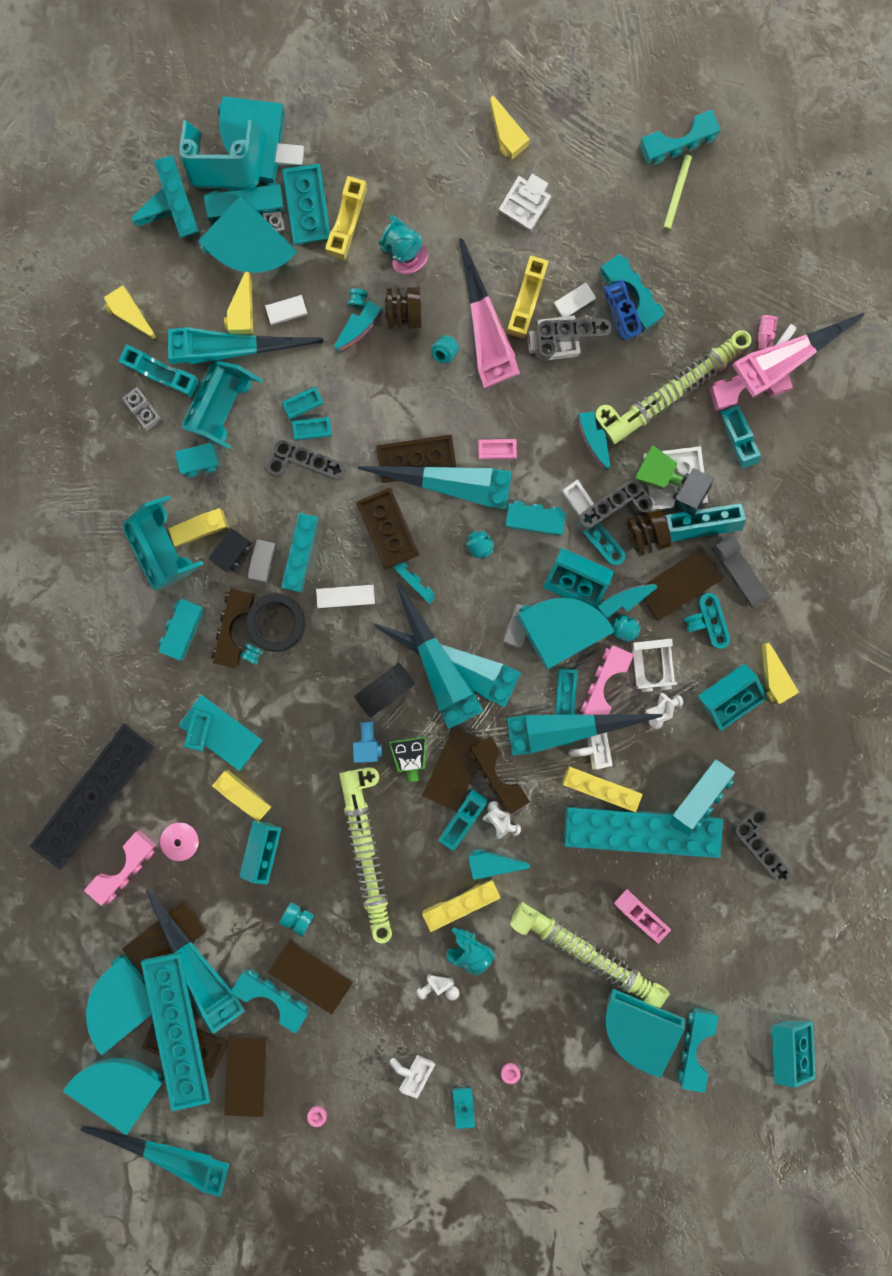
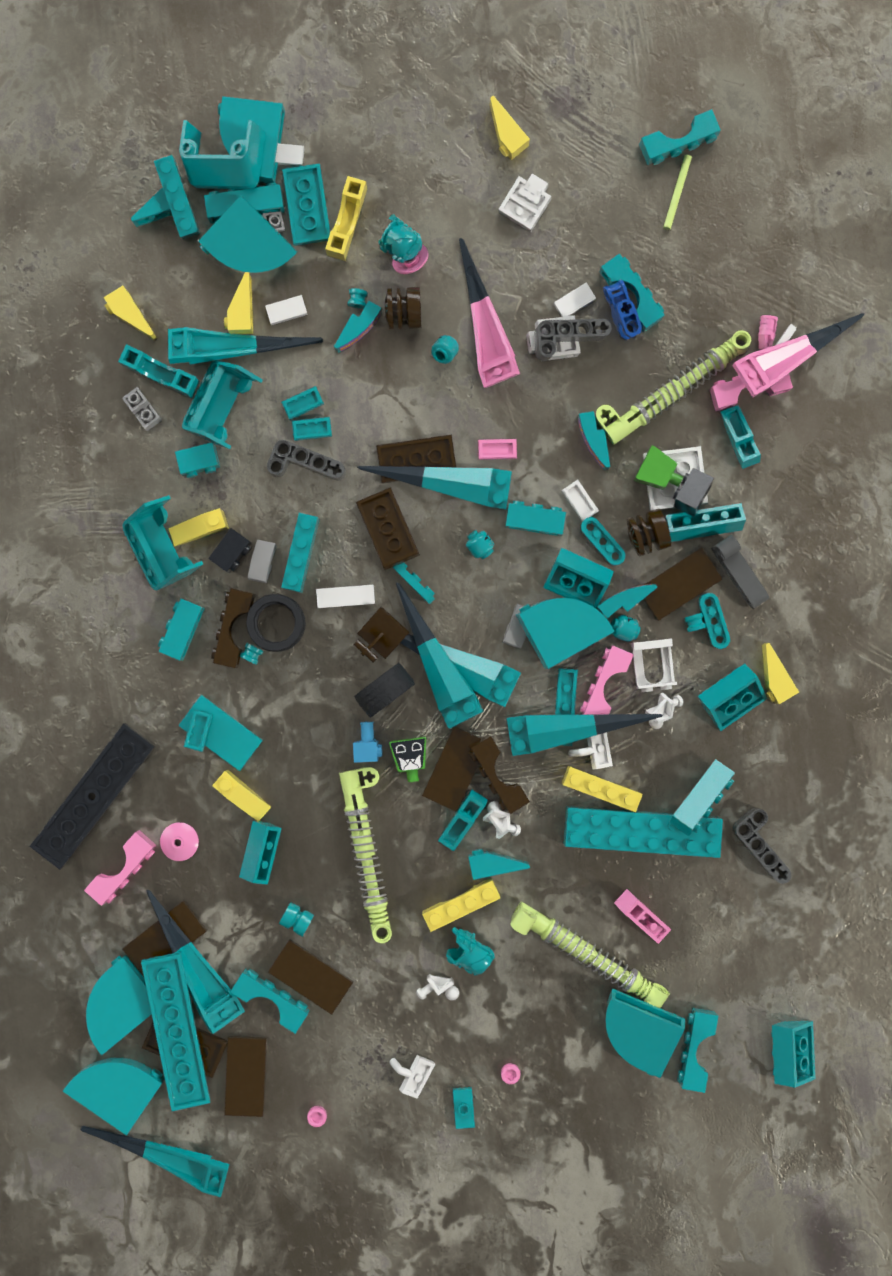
(382, 634): none -> dark brown plate
(527, 297): light yellow arch -> none
(610, 507): dark grey beam -> none

